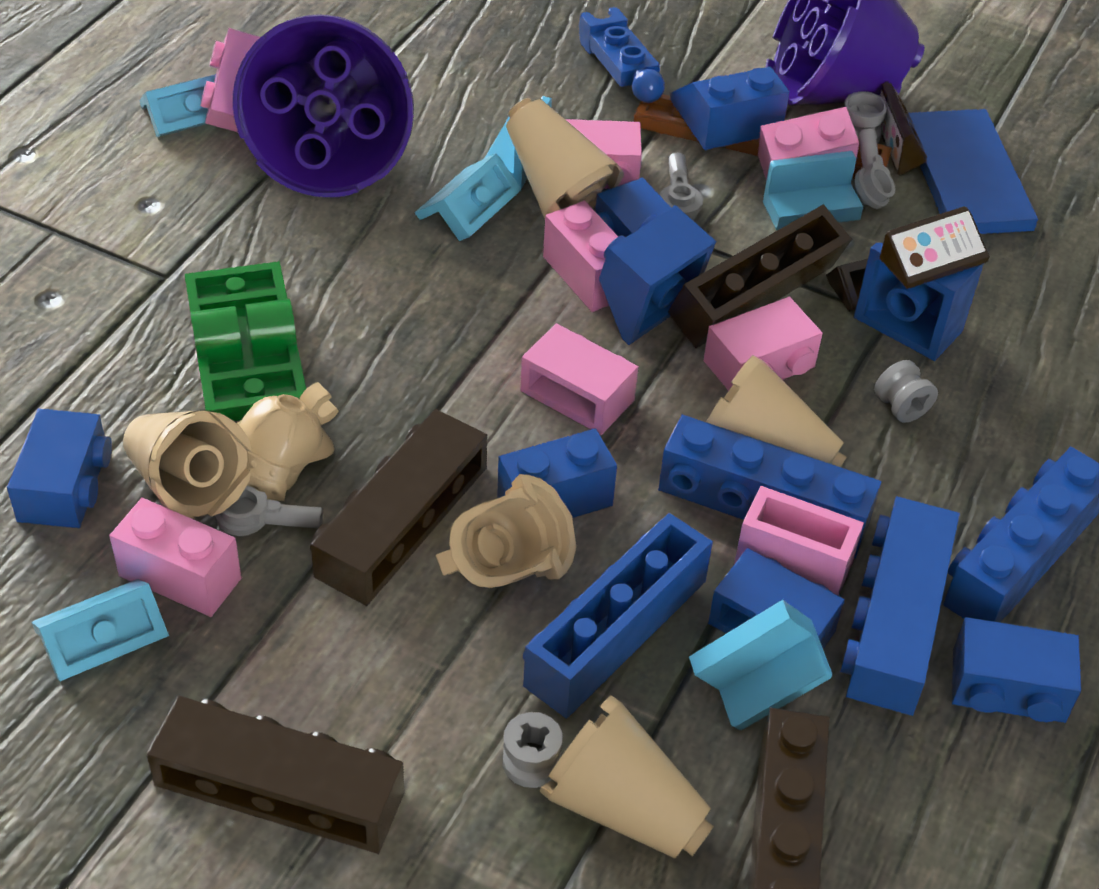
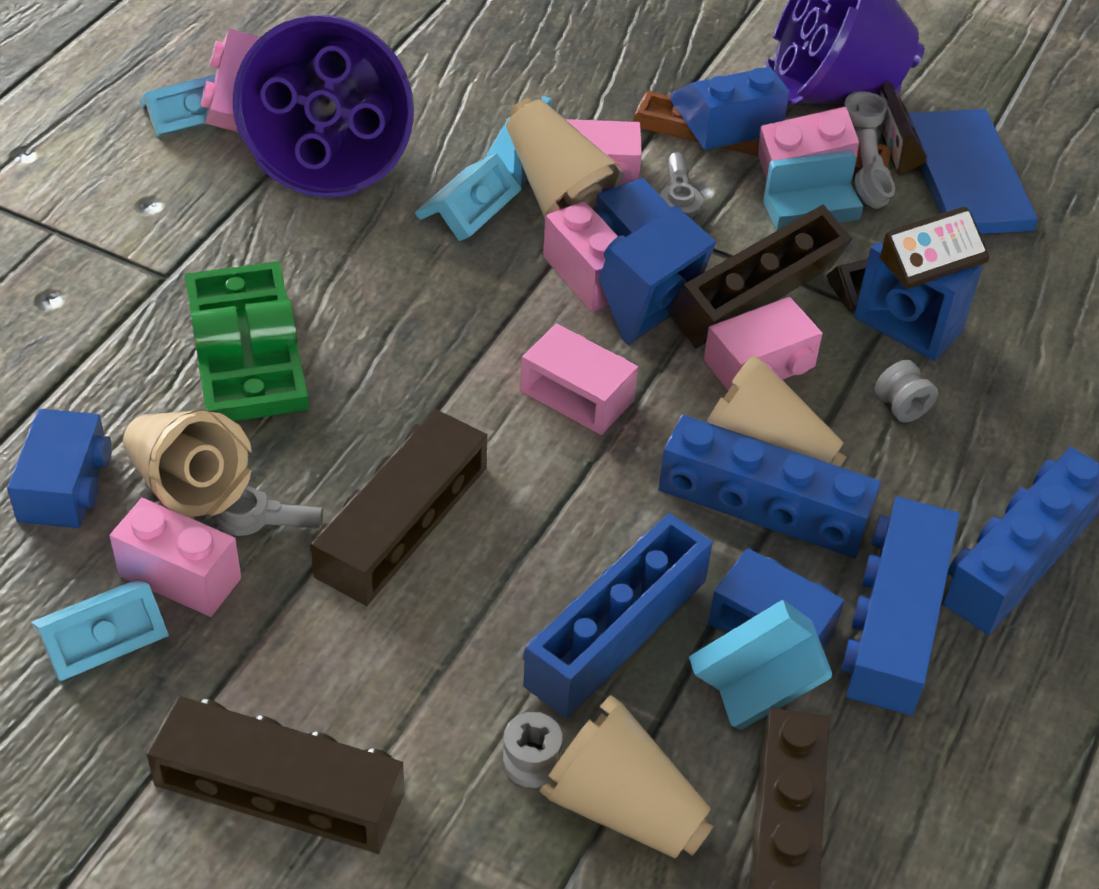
(286, 437): tan helmet -> none
(512, 537): tan helmet -> none
(573, 465): blue piece -> none
(622, 54): blue plate -> none
(801, 537): bright pink piece -> none
(1016, 670): blue piece -> none

